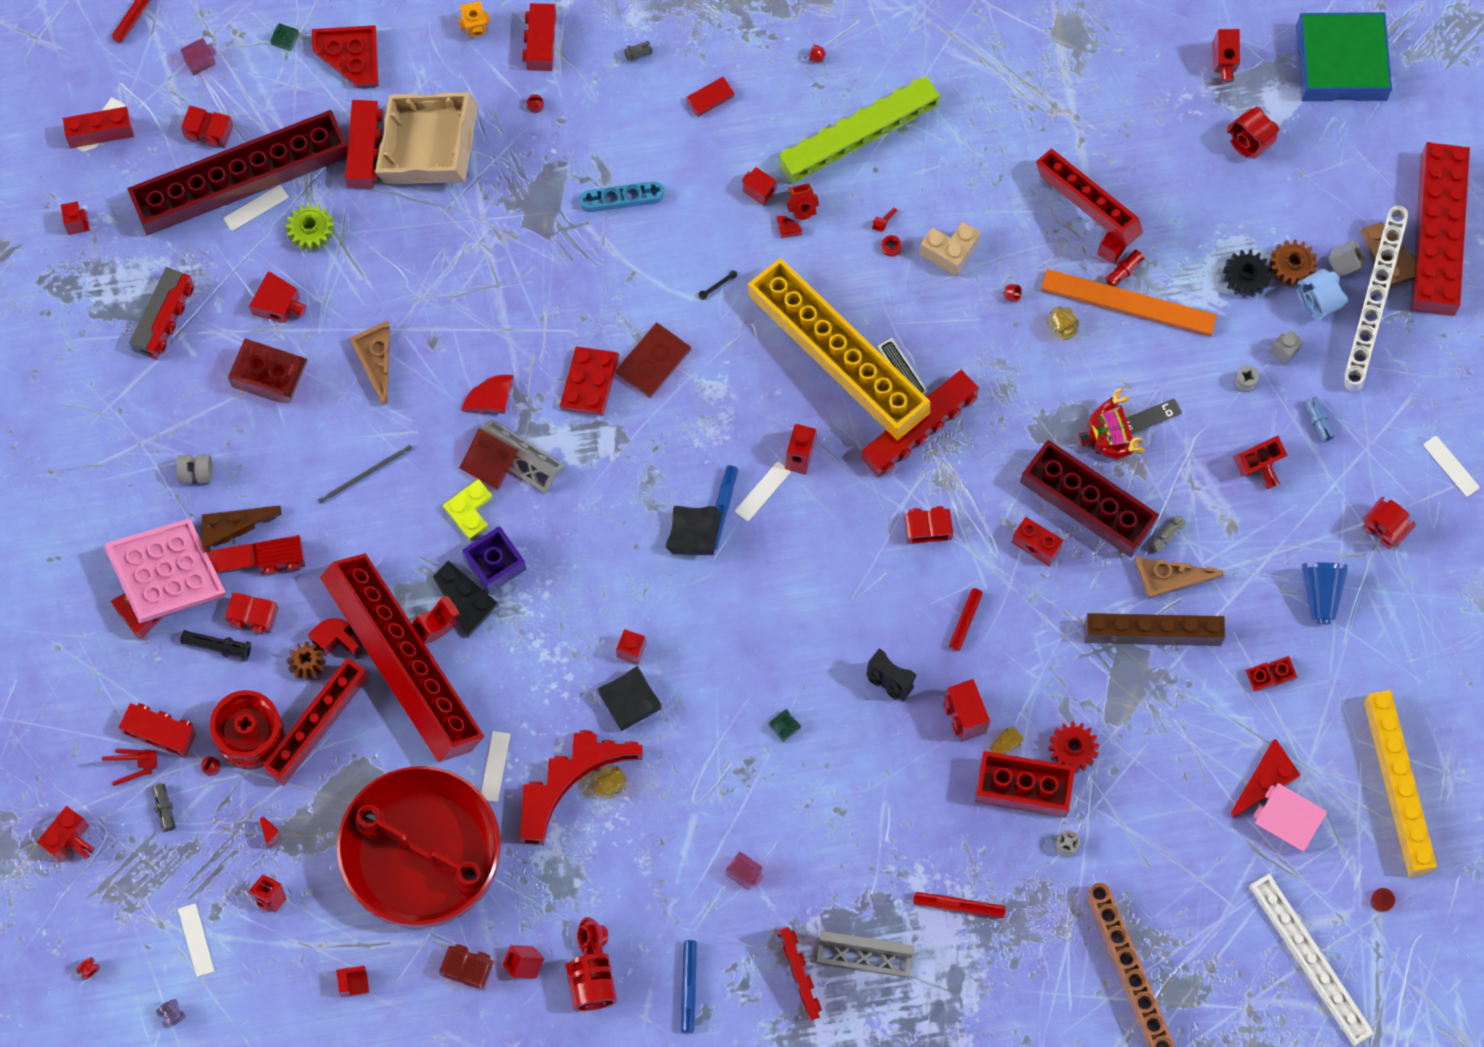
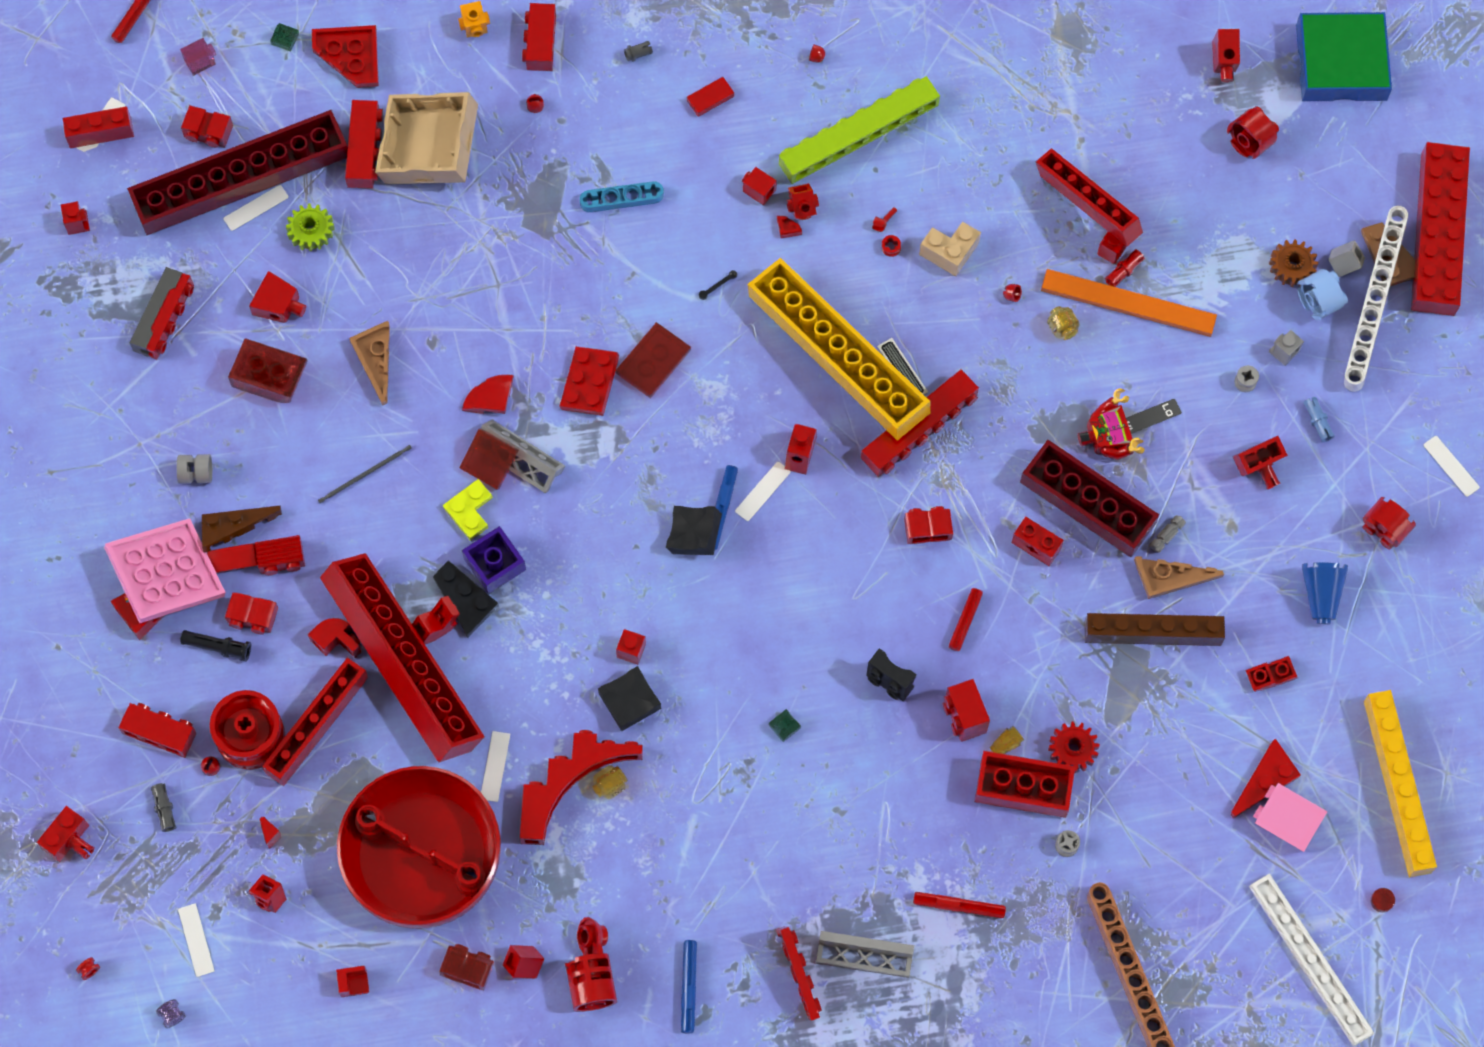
(146, 759): red plant -> none
(307, 668): dark orange gear -> none
(744, 871): clear pink brick -> none
(1243, 283): black gear -> none

